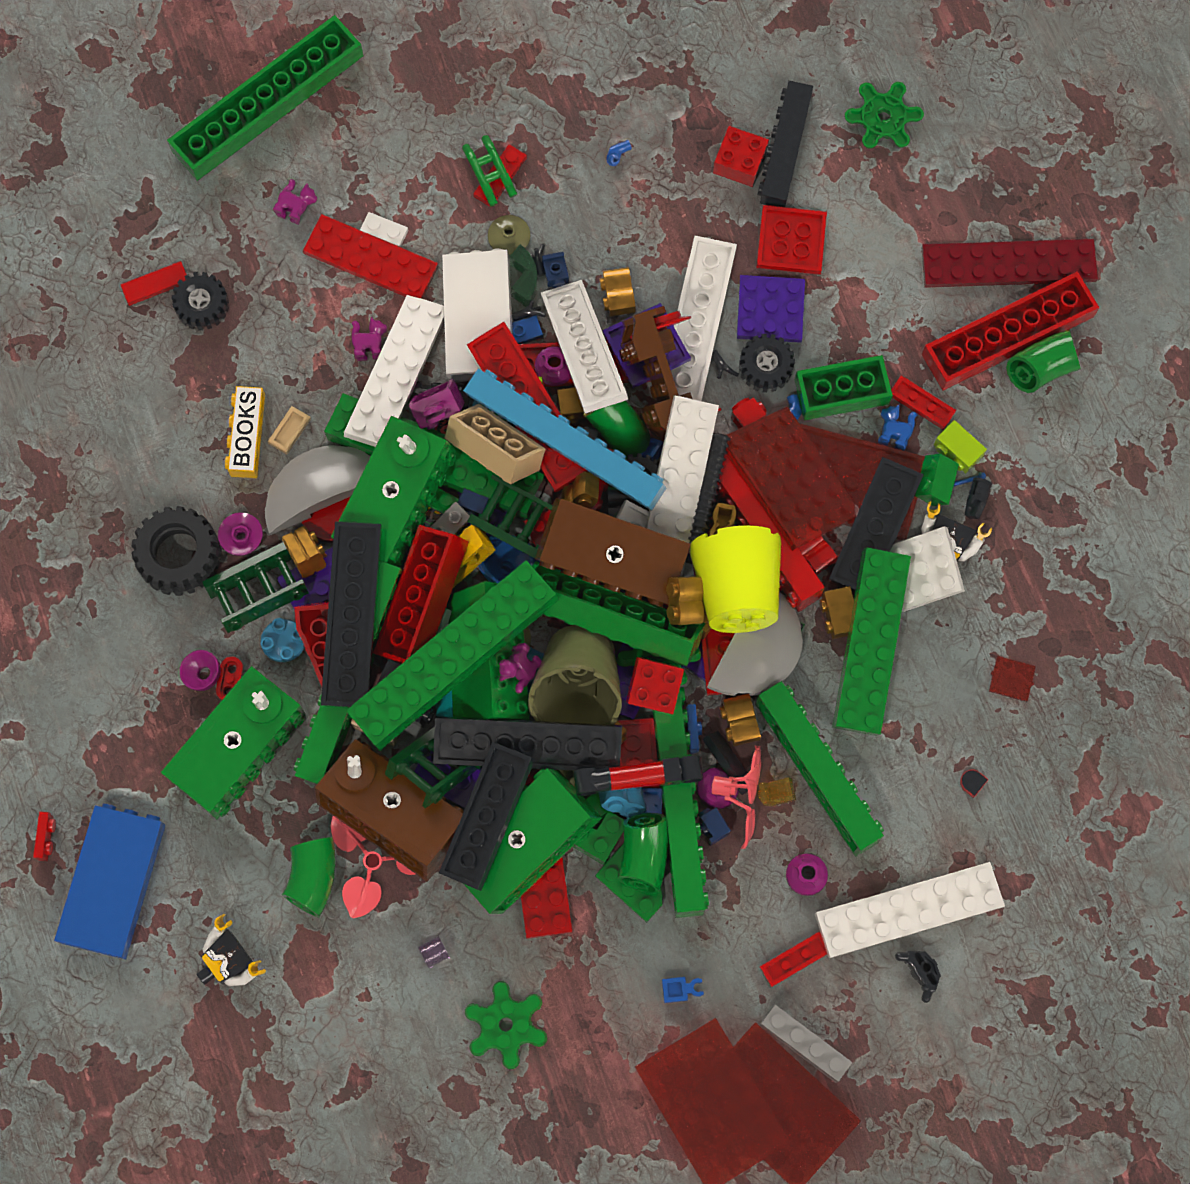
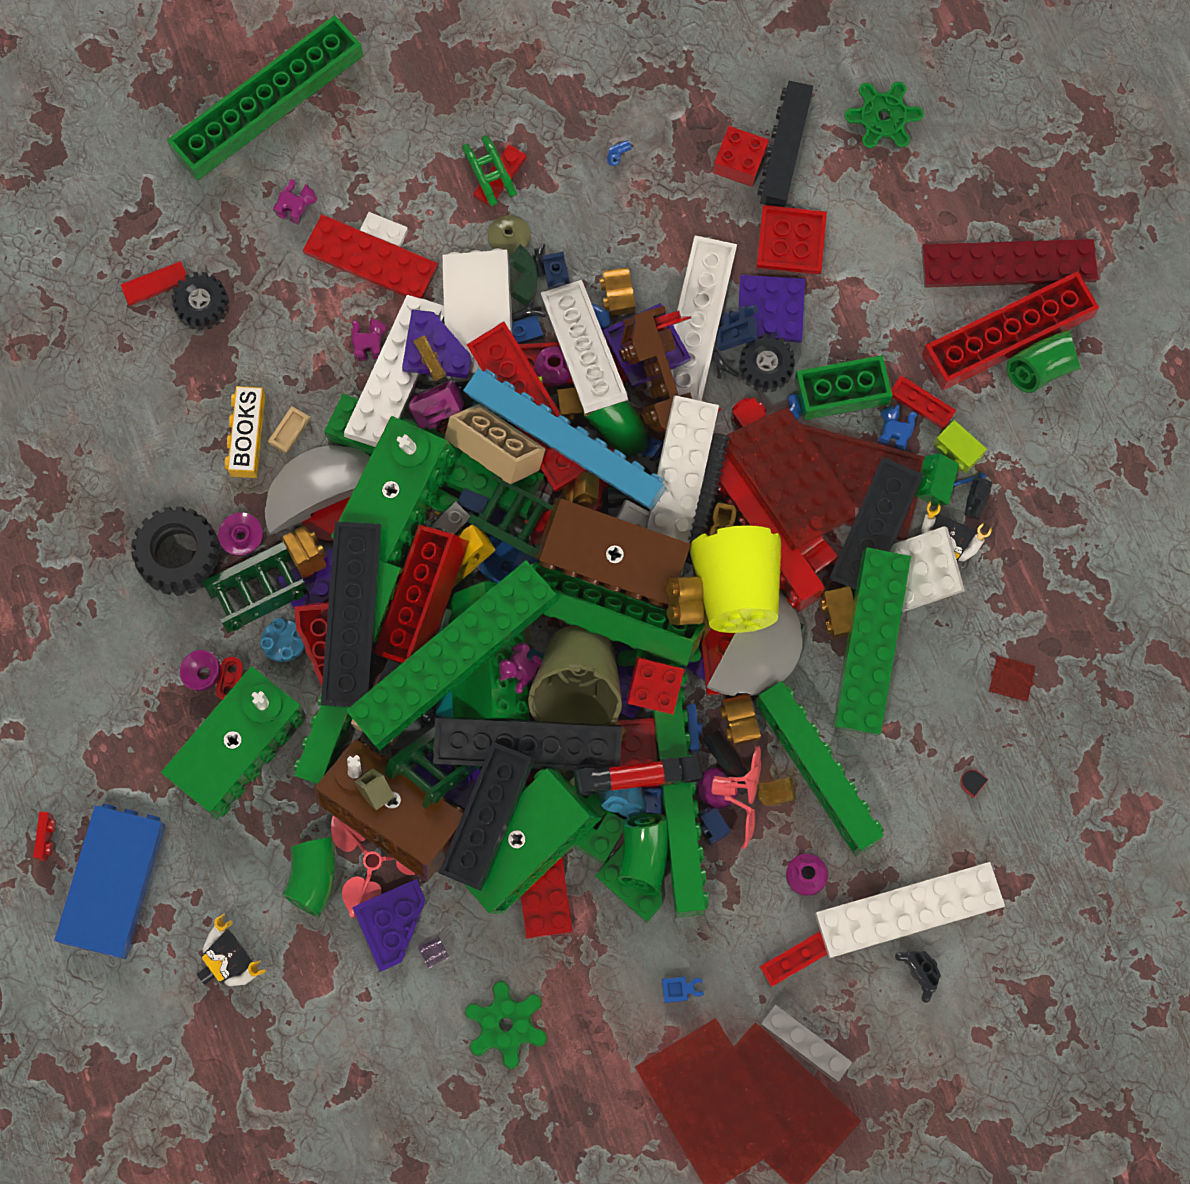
(374, 788): none -> olive brick
(390, 922): none -> dark purple plate
(429, 358): none -> clear yellow pin
(451, 353): none -> dark purple plate
(602, 316): none -> blue arm
(738, 332): none -> dark blue plate

